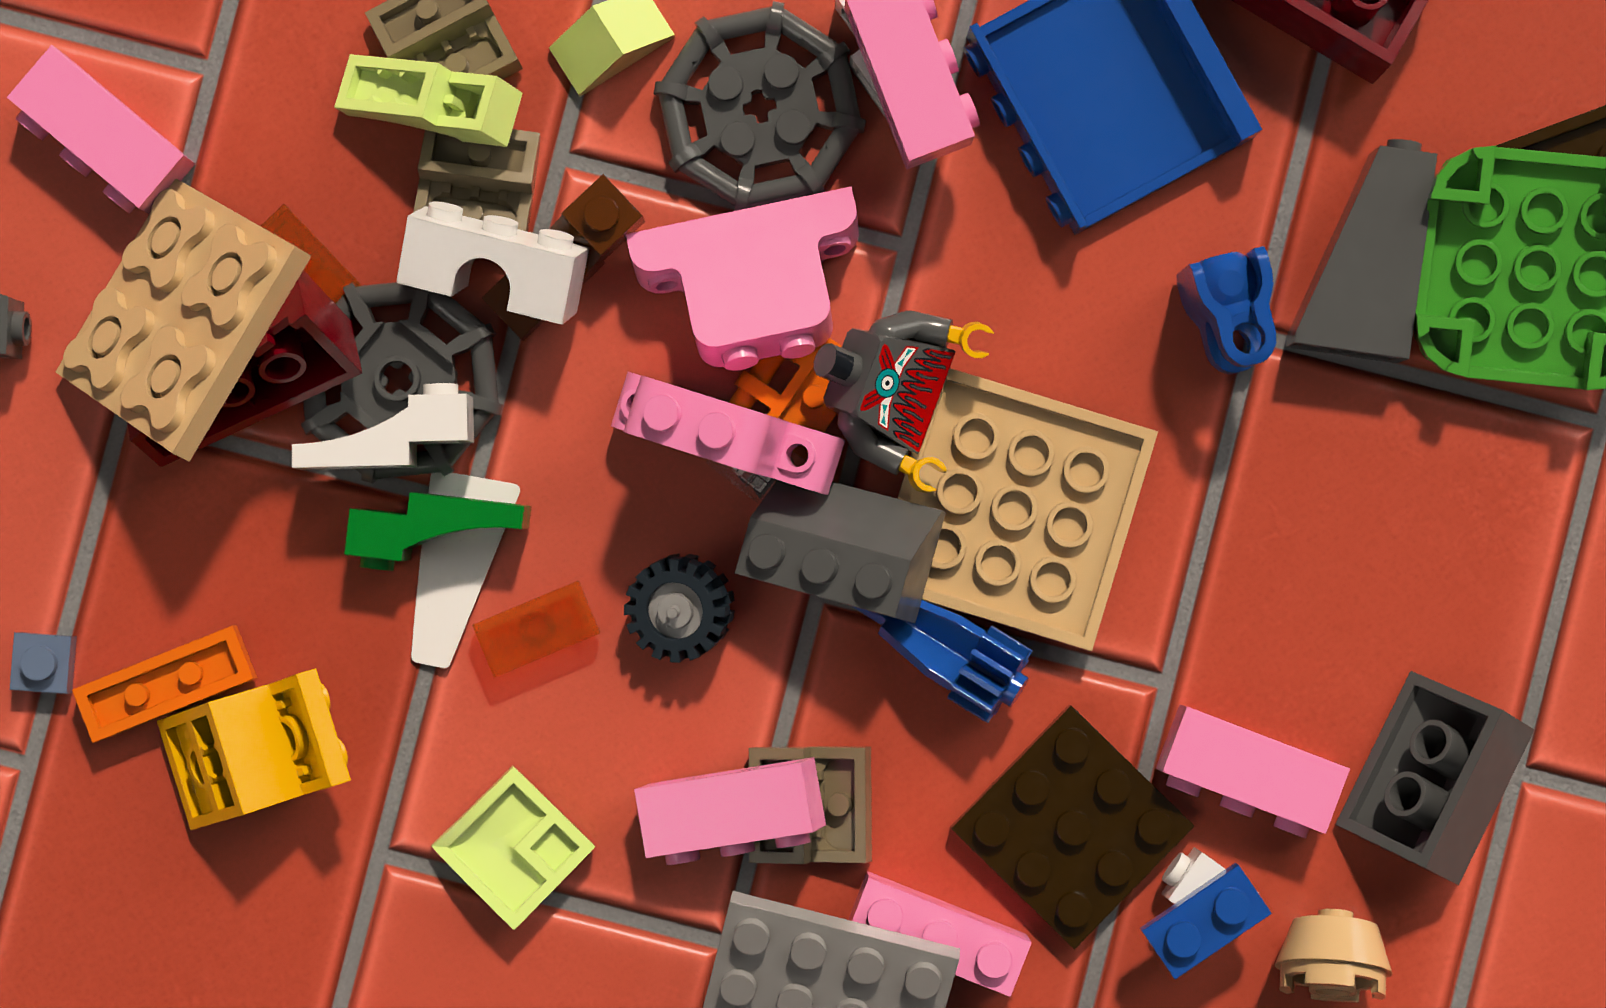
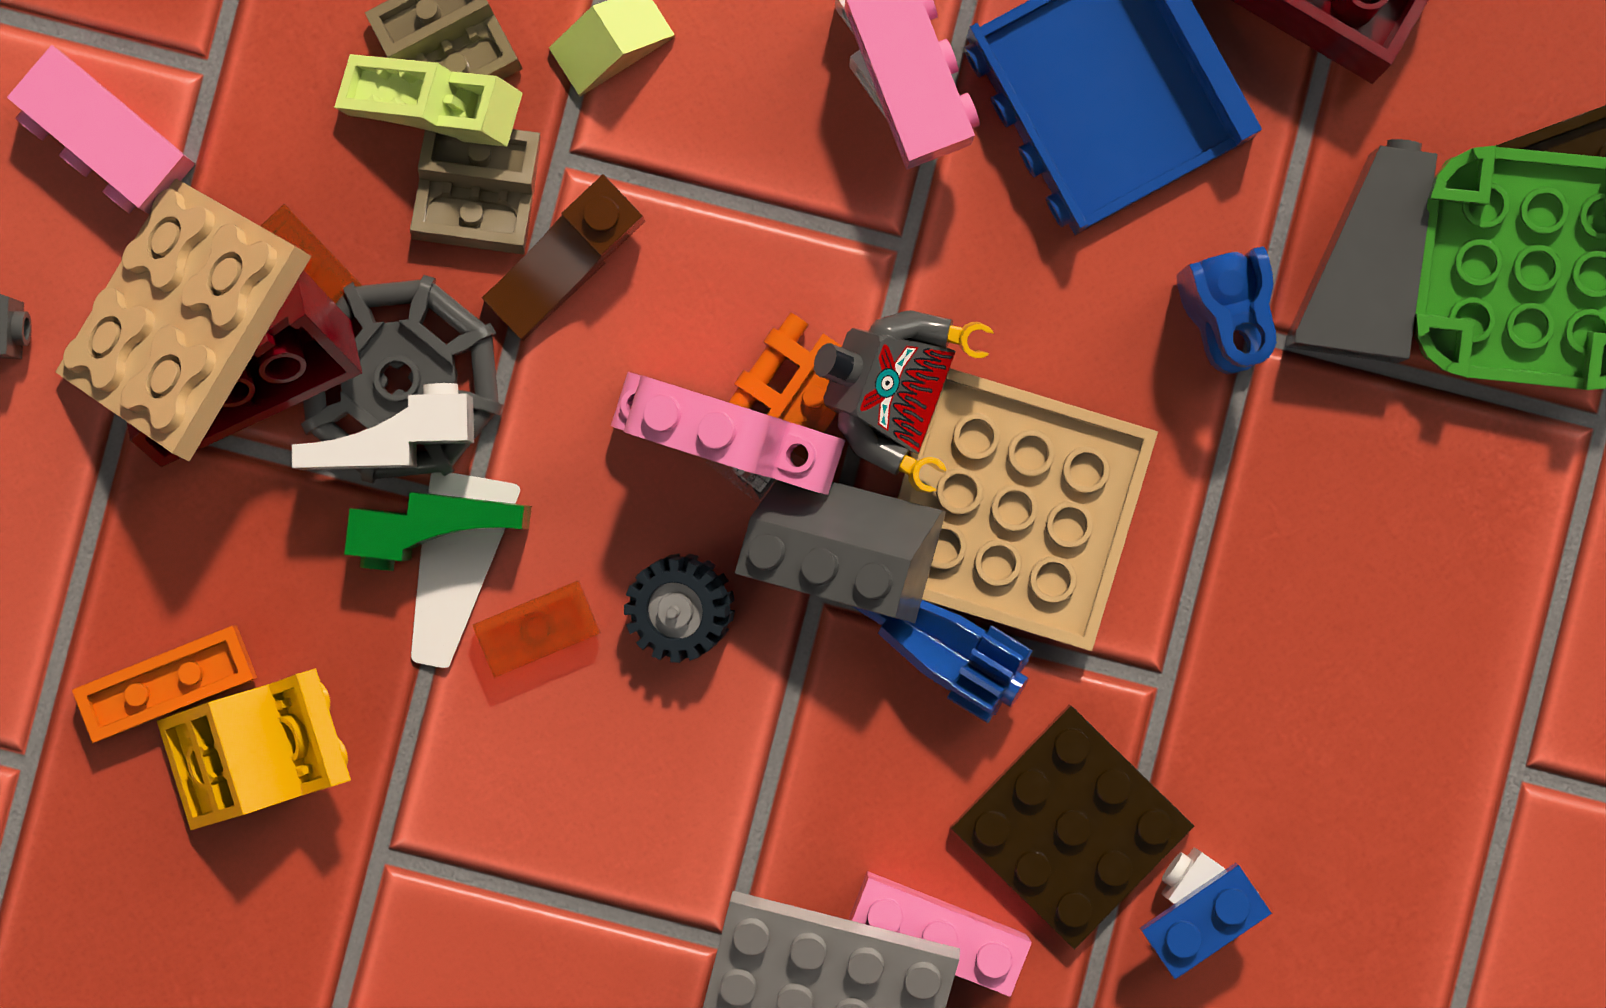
(43, 662): sand blue plate -> none
(513, 847): yellowish green plate -> none
(541, 268): white arch -> none
(730, 810): bright pink brick -> none
(752, 275): bright pink brick -> none
(779, 80): dark grey plate -> none
(846, 802): dark tan slope -> none
(1251, 772): bright pink brick -> none
(1334, 957): tan cone -> none
(1435, 776): dark grey slope -> none

